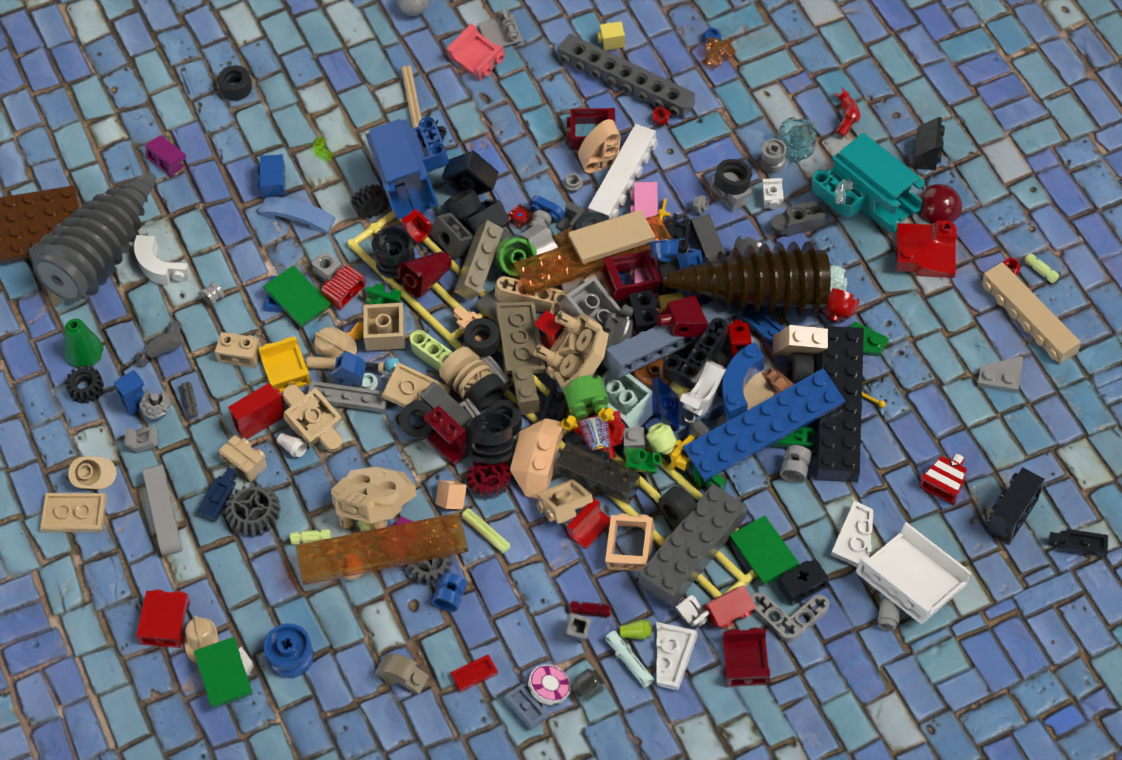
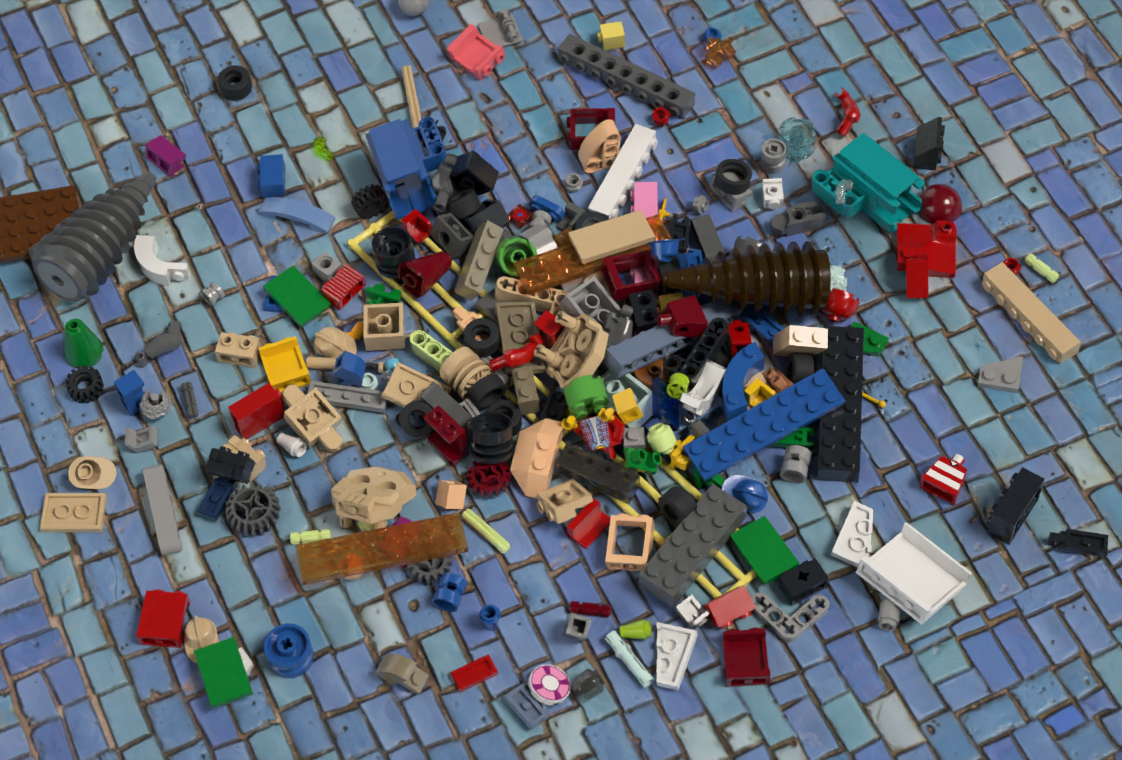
(230, 465): none -> black brick
(442, 183): none -> dark grey arm
(490, 617): none -> blue cone
(517, 357): none -> red arm
(626, 406): none -> yellow panel
(677, 385): none -> lime wheel
(747, 491): none -> blue piece
(757, 393): none -> yellow panel
(917, 276): none -> red hinge

